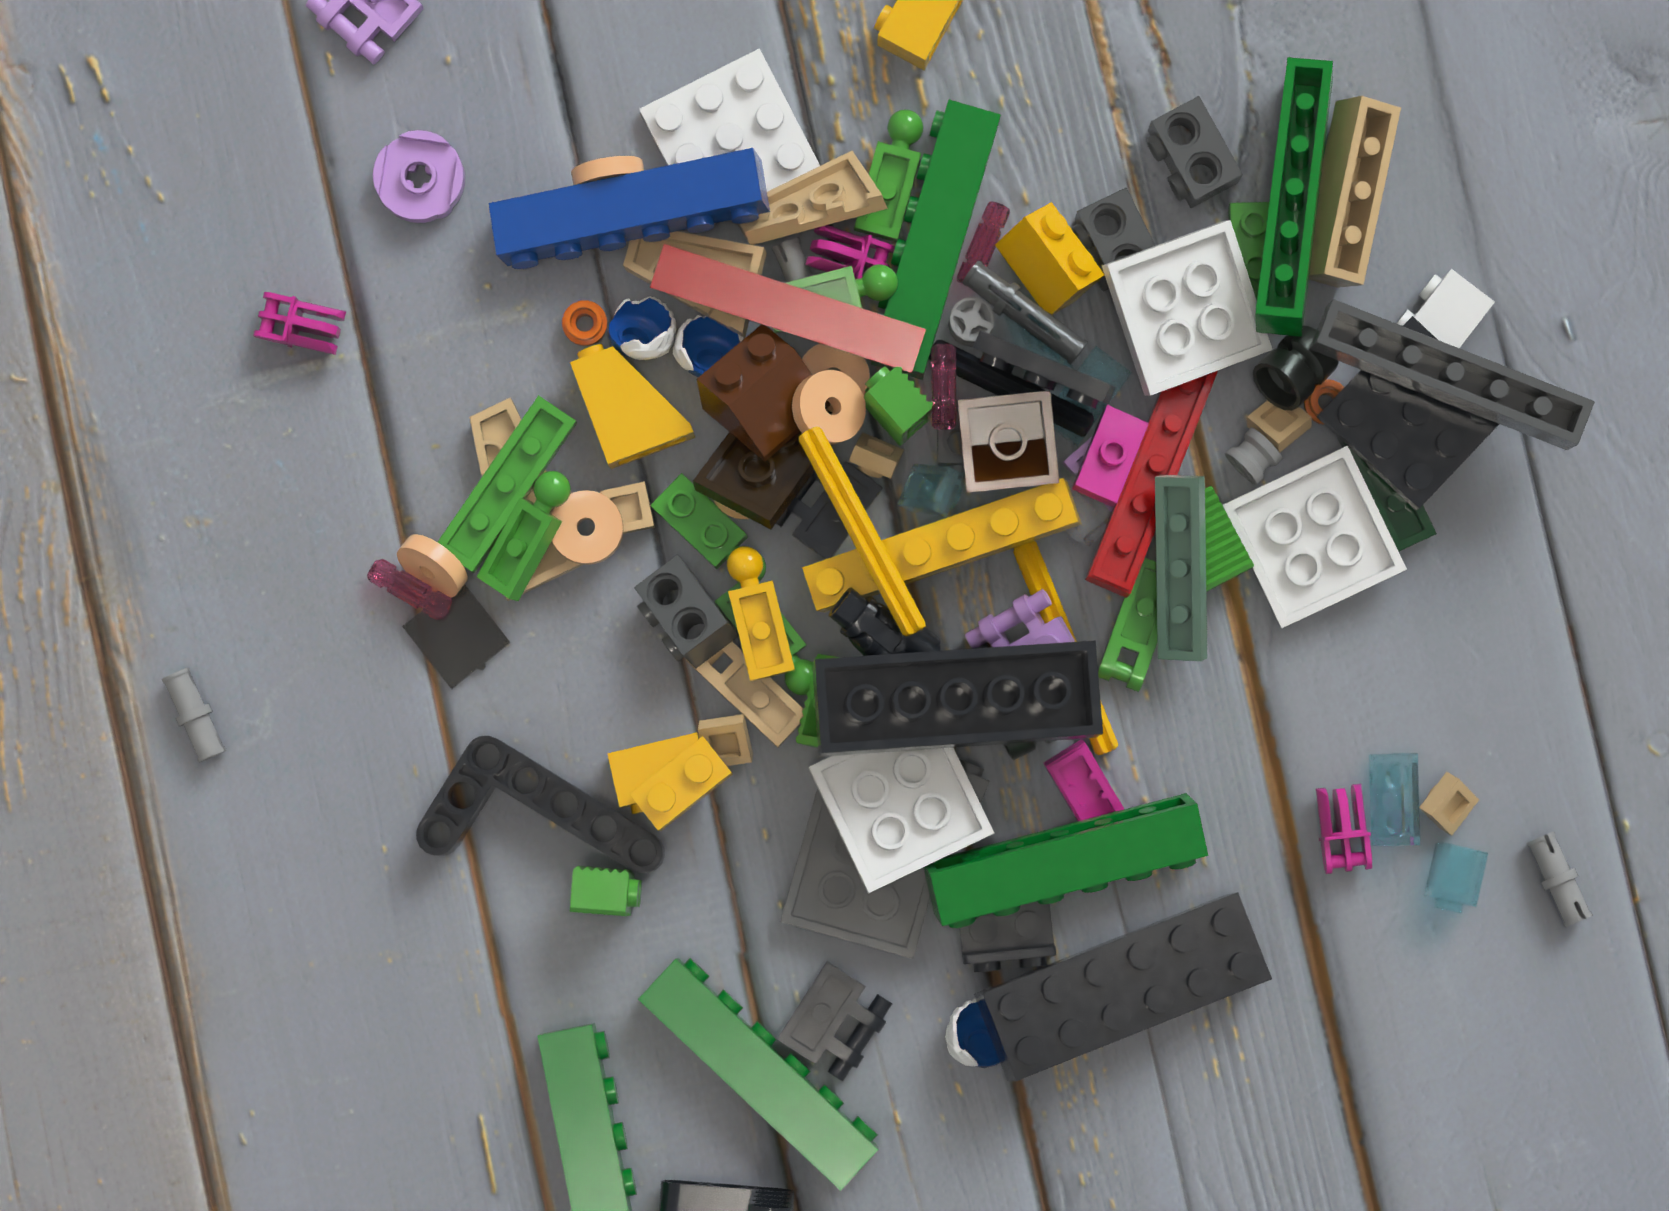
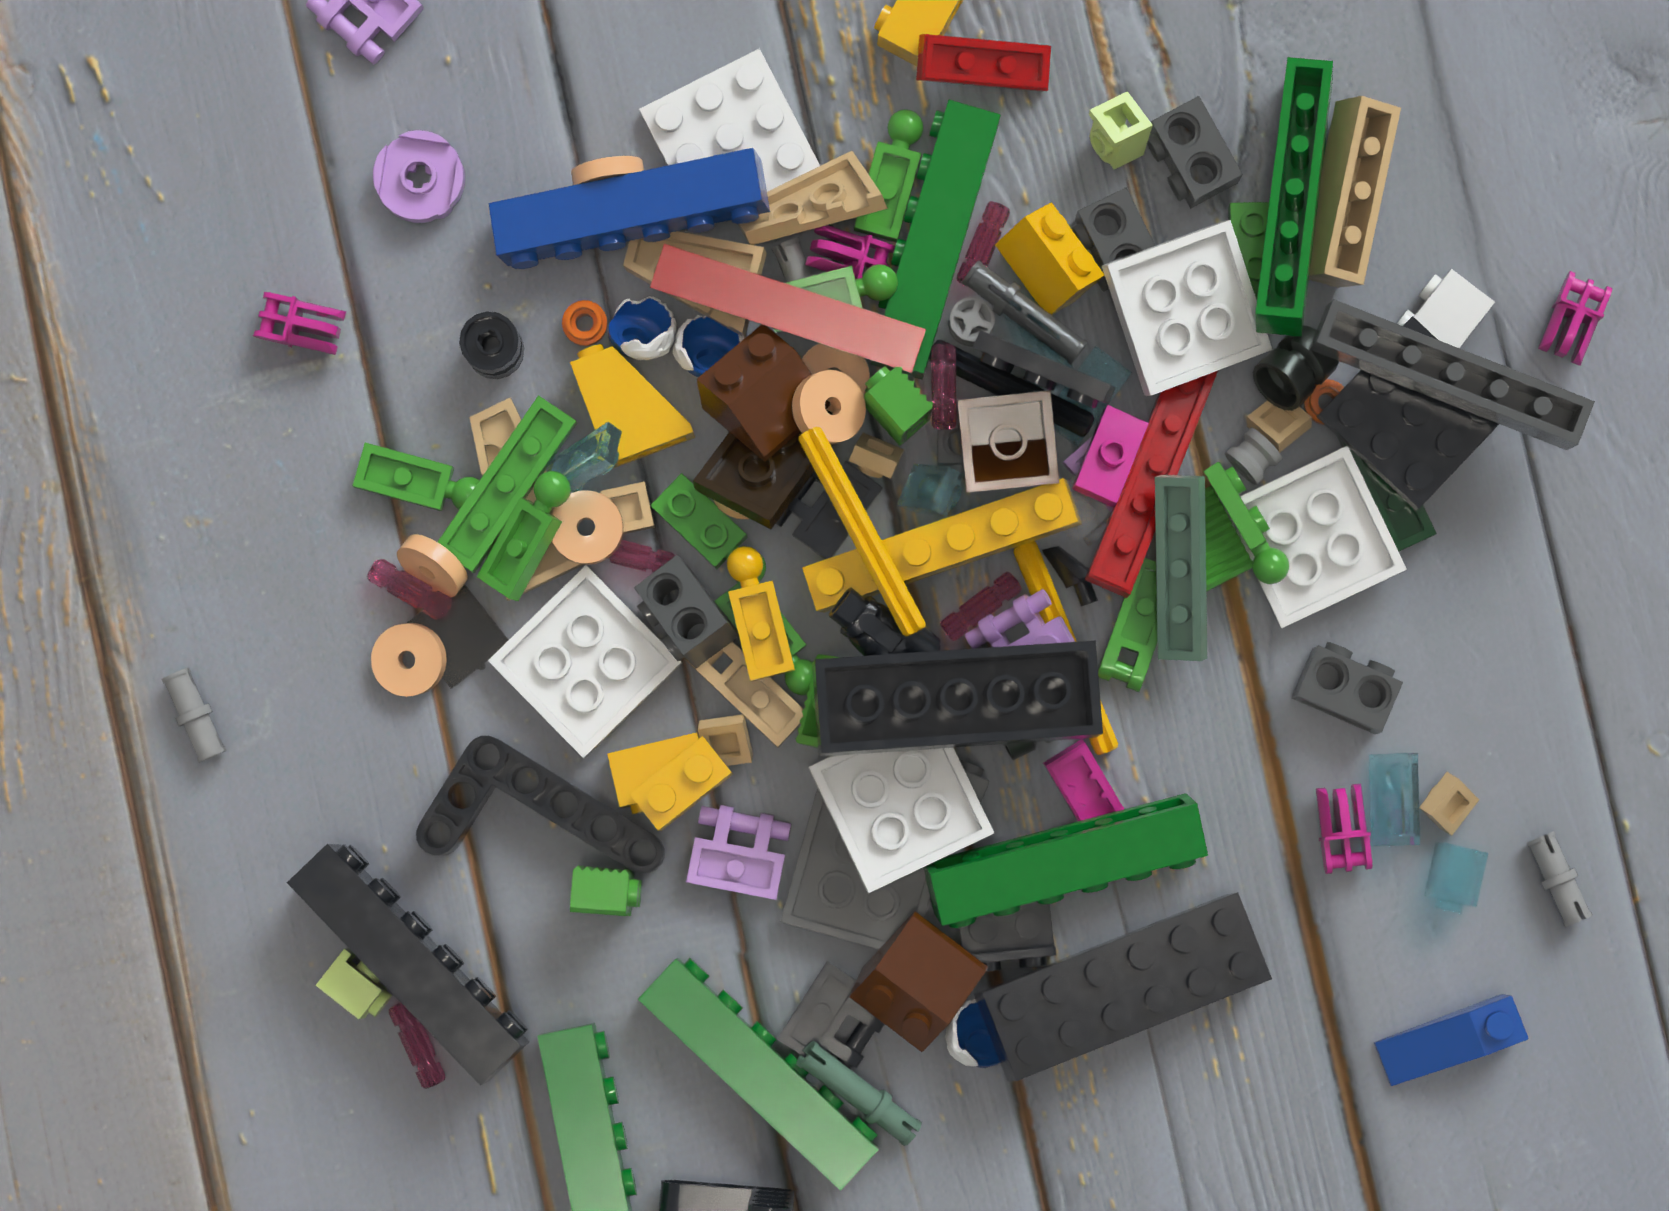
(354, 986): none -> yellowish green brick
(389, 665): none -> light nougat piece
(408, 961): none -> black brick
(410, 478): none -> bright green plate
(417, 1046): none -> clear pink axle
(491, 345): none -> black wheel
(585, 661): none -> white plate
(589, 456): none -> clear light blue plate
(640, 556): none -> clear pink axle
(738, 867): none -> lavender plate
(873, 1104): none -> sand green pin
(917, 981): none -> reddish brown slope
(980, 606): none -> clear pink axle
(983, 62): none -> red tile
(1071, 573): none -> black bar
(1112, 137): none -> yellowish green brick
(1269, 563): none -> bright green plate
(1344, 699): none -> dark grey brick
(1452, 1039): none -> blue slope
(1576, 314): none -> dark pink arm

